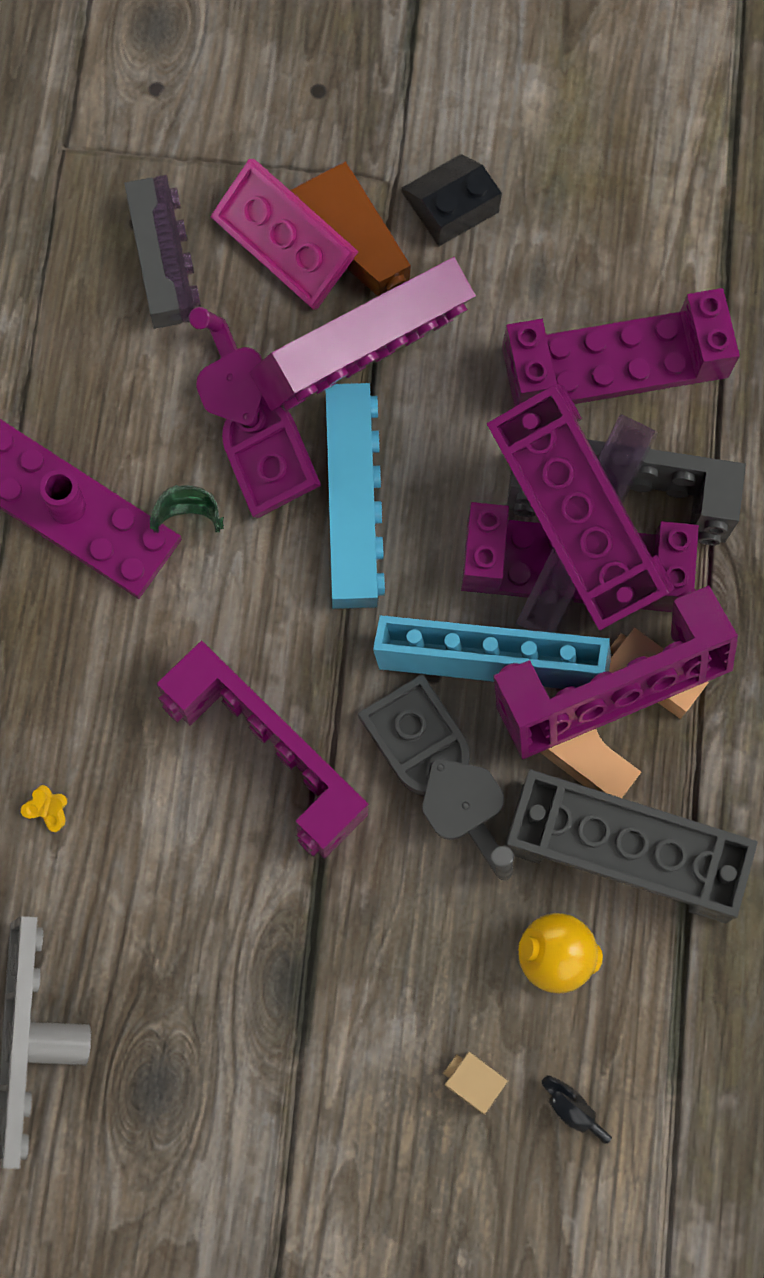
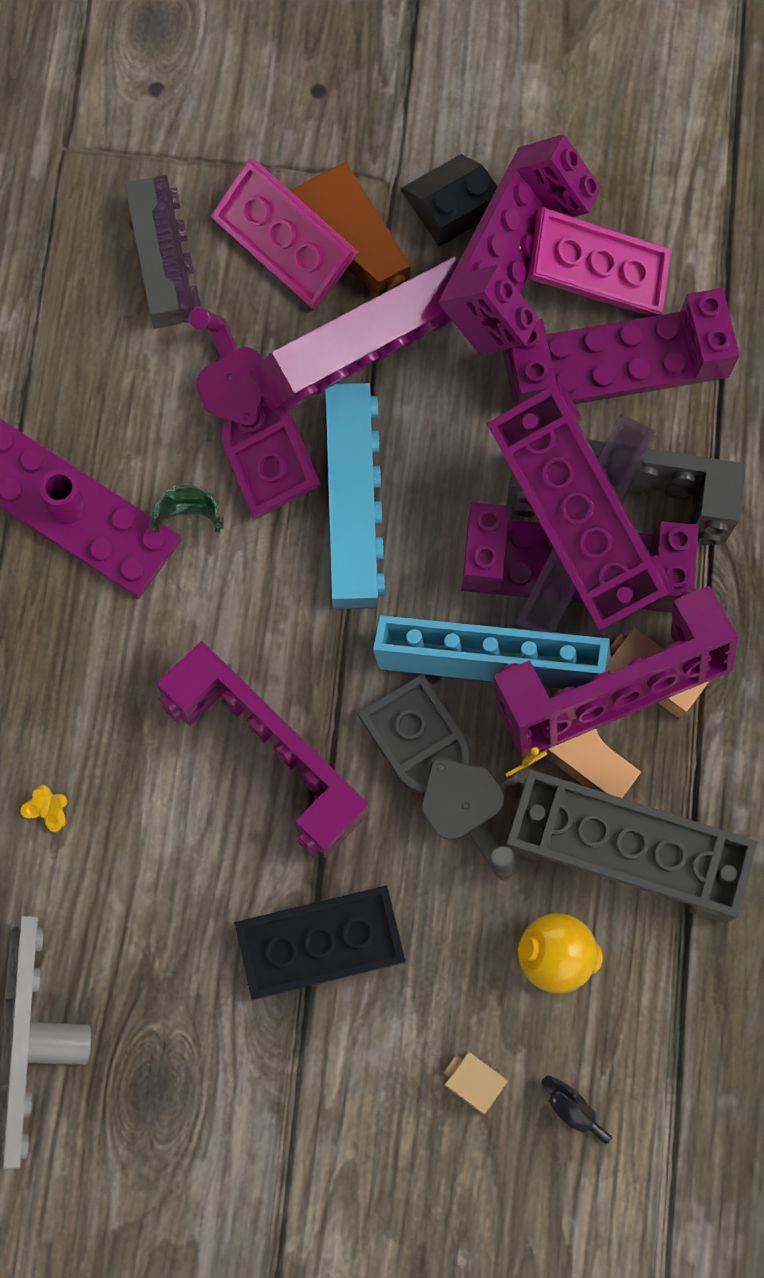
(319, 942): none -> black plate
(488, 280): none -> magenta plate
(528, 761): none -> yellow piece
(599, 263): none -> dark pink tile

